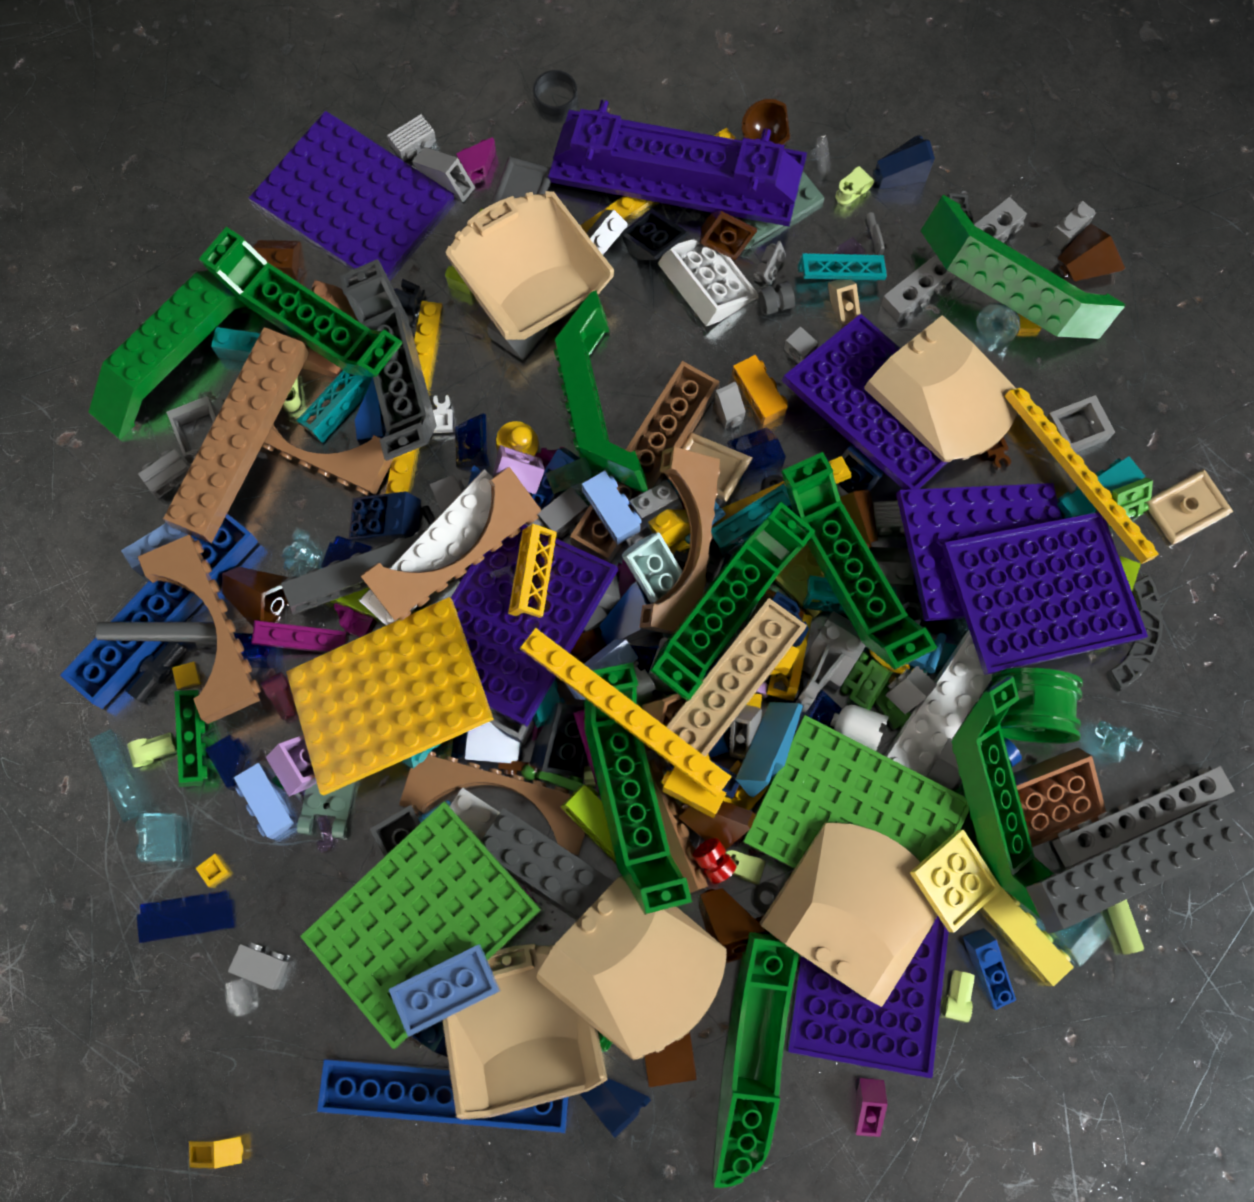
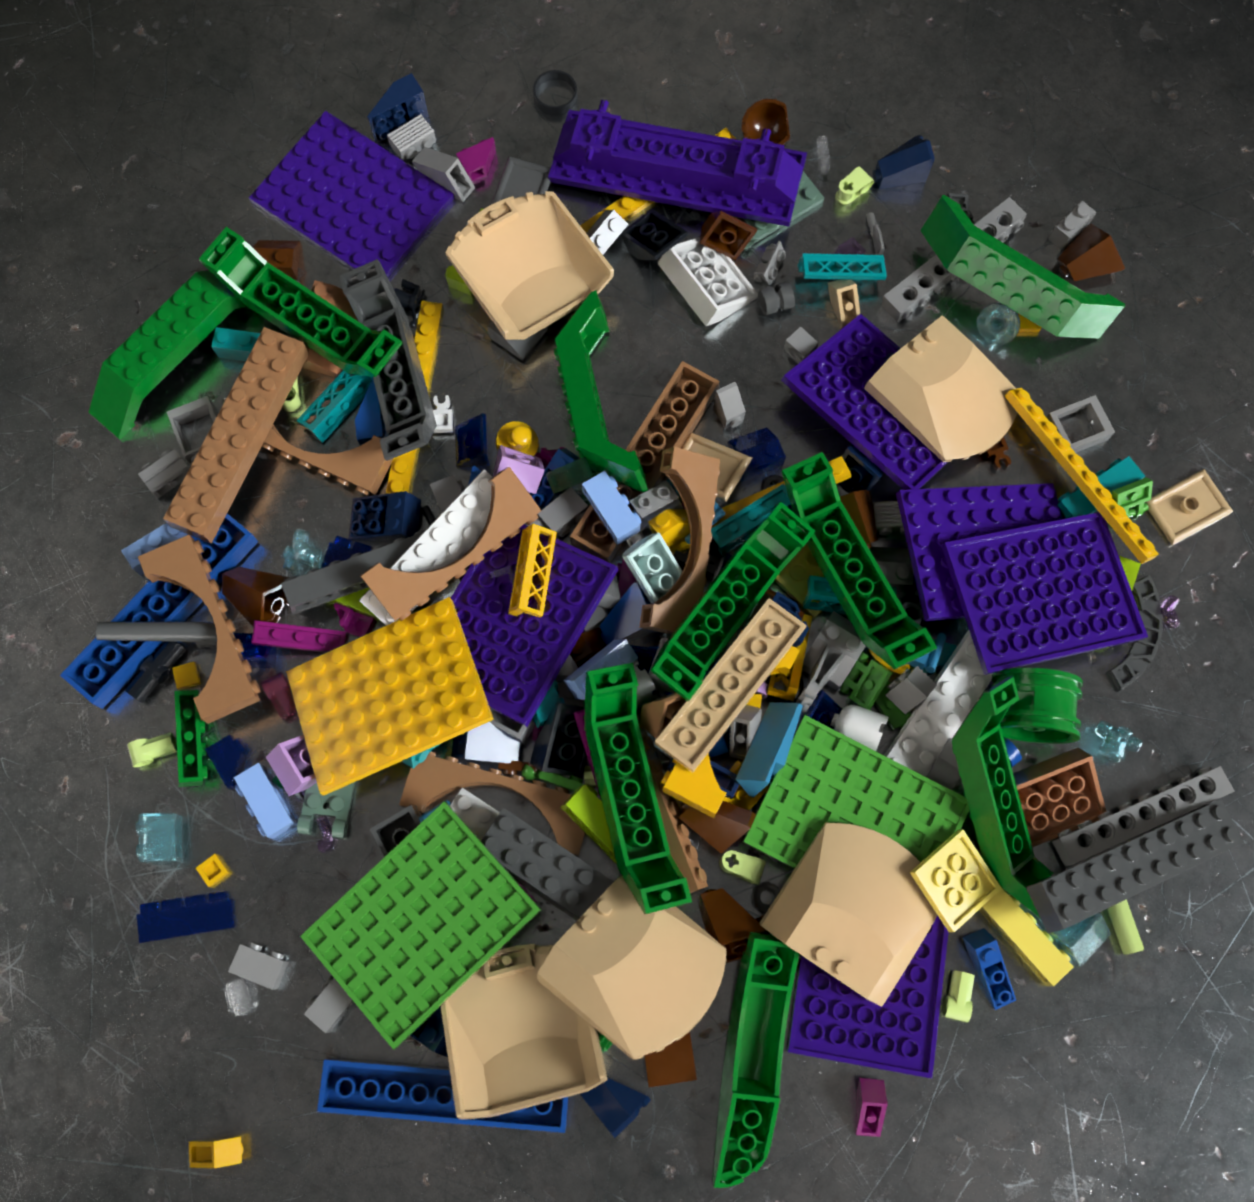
(117, 775): clear light blue slope -> none
(329, 1006): none -> light grey brick
(397, 106): none -> dark blue slope
(444, 990): medium blue plate -> none
(625, 712): yellow plate -> none
(715, 861): red wheel -> none
(759, 390): light orange brick -> none
(1169, 614): none -> clear purple arm

